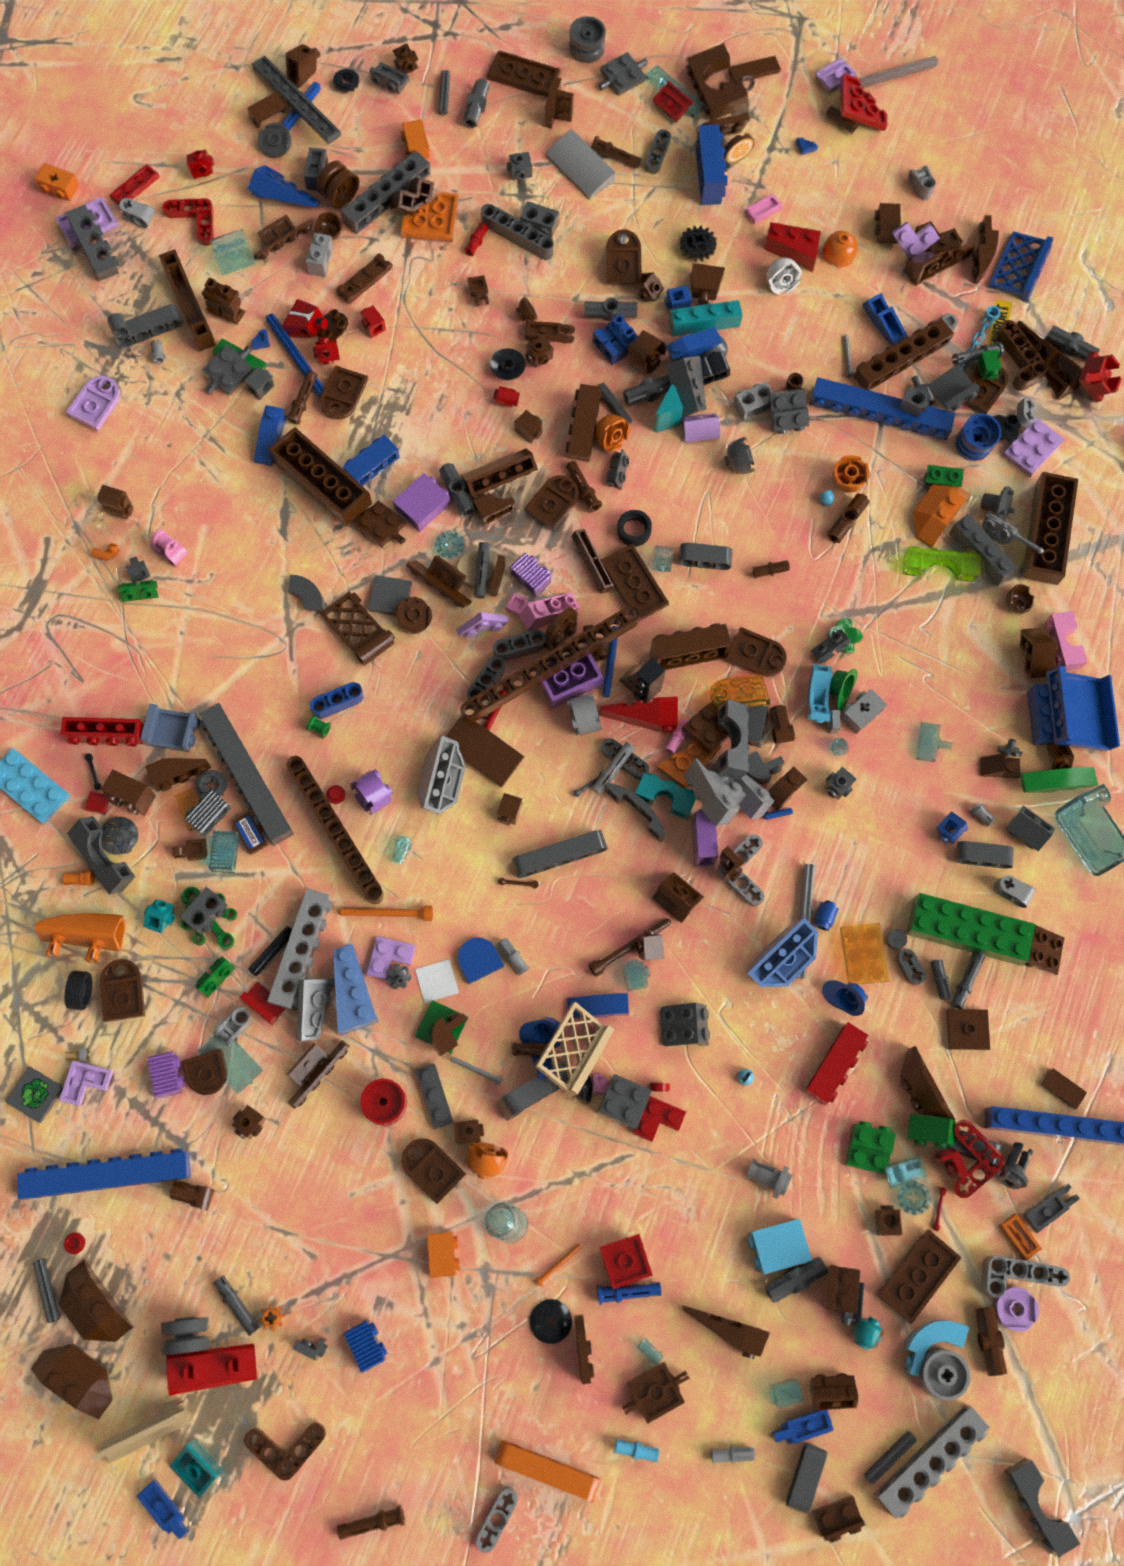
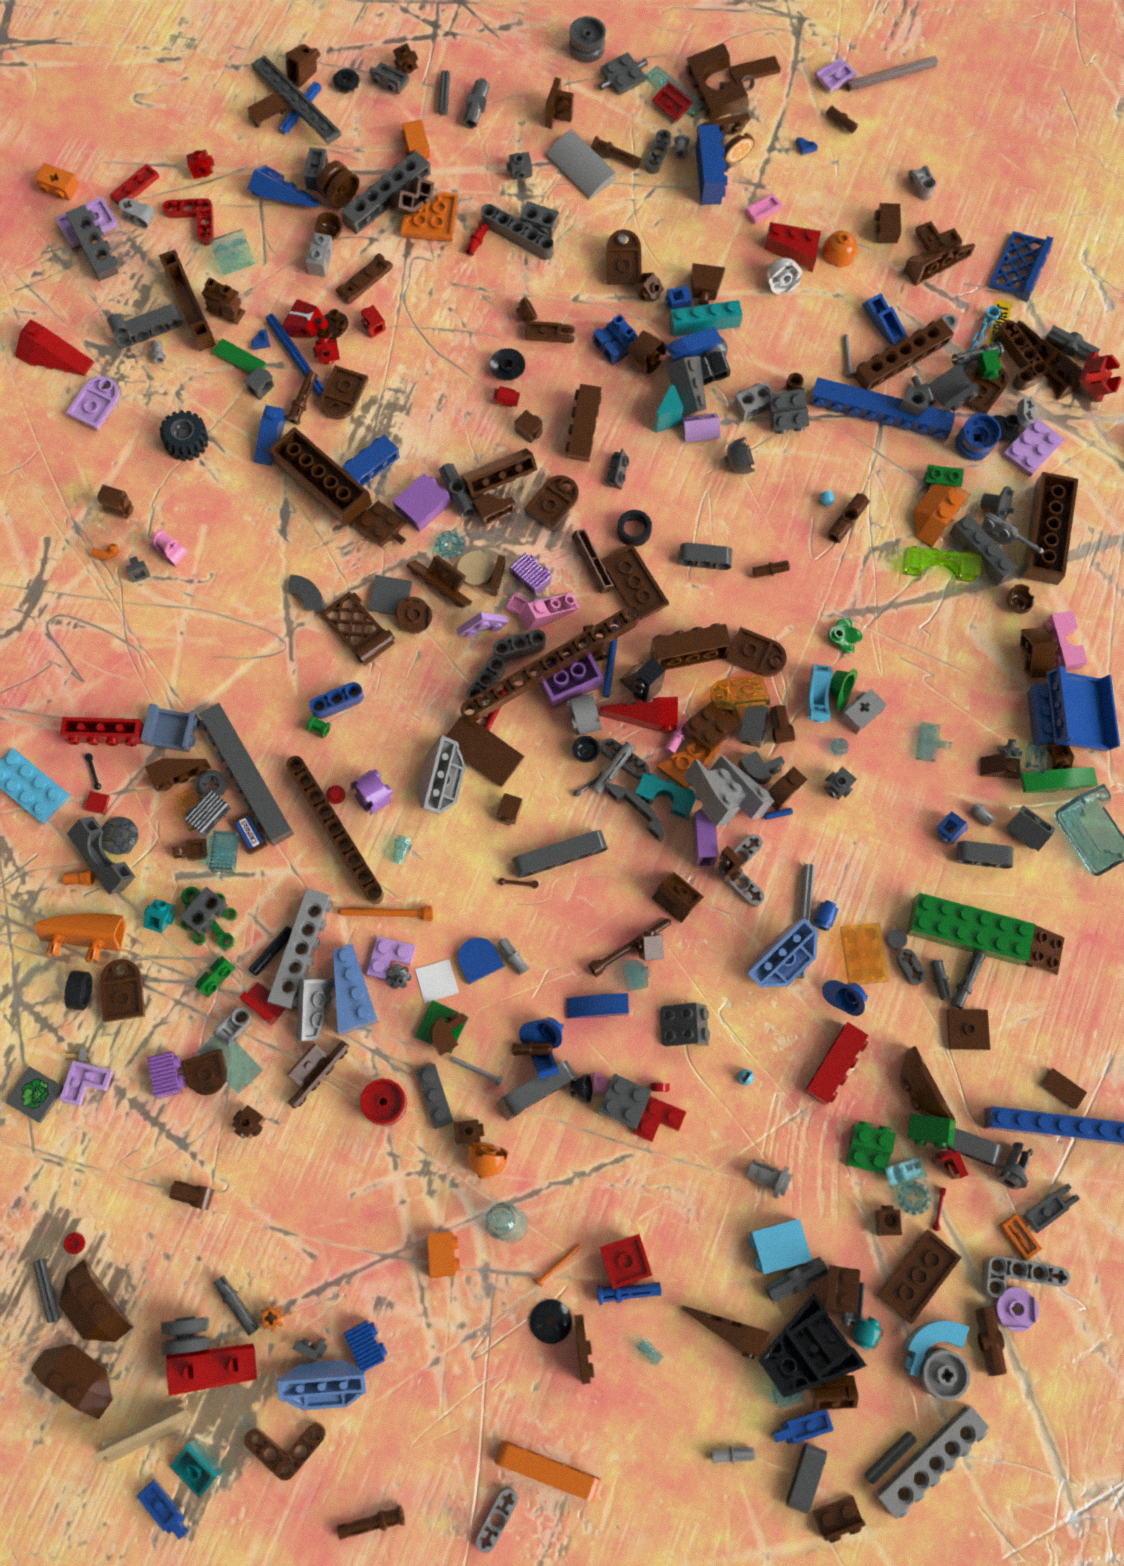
(44, 348): none -> red wedge
(103, 1175): blue brick -> none
(128, 793): reddish brown brick -> none
(134, 592): green hinge -> none
(184, 435): none -> black wheel
(228, 369): dark grey plate -> none
(274, 140): dark grey tile -> none
(278, 233): reddish brown bracket -> none
(322, 1385): none -> medium blue wedge
(432, 1170): reddish brown plate -> none
(479, 289): reddish brown plate -> none
(481, 572): dark grey pin -> none
(522, 73): reddish brown tile -> none
(539, 351): reddish brown brick -> none
(560, 628): reddish brown plate -> none
(585, 749): none -> black piece
(585, 1062): tan fence -> none
(586, 491): reddish brown pin -> none
(600, 309): dark grey piece -> none
(611, 432): orange cylinder -> none
(614, 404): dark grey axle -> none
(636, 1450): medium azure pin -> none
(649, 390): dark grey piece -> none
(655, 1392): reddish brown plate -> none
(662, 558): clear light blue brick -> none
(680, 150): none -> light grey bush
(700, 243): black gear -> none
(734, 719): dark grey arch -> none
(809, 1351): none -> black wedge
(824, 650): dark grey hinge -> none
(834, 722): light grey plate -> none
(850, 473): orange cylinder -> none
(860, 105): red plate -> none
(913, 243): lavender plate -> none
(983, 1163): red beam -> none
(986, 248): reddish brown slope -> none
(1017, 892): light grey piece -> none
(1043, 762): none -> clear light blue tile
(1056, 1534): dark grey arch -> none

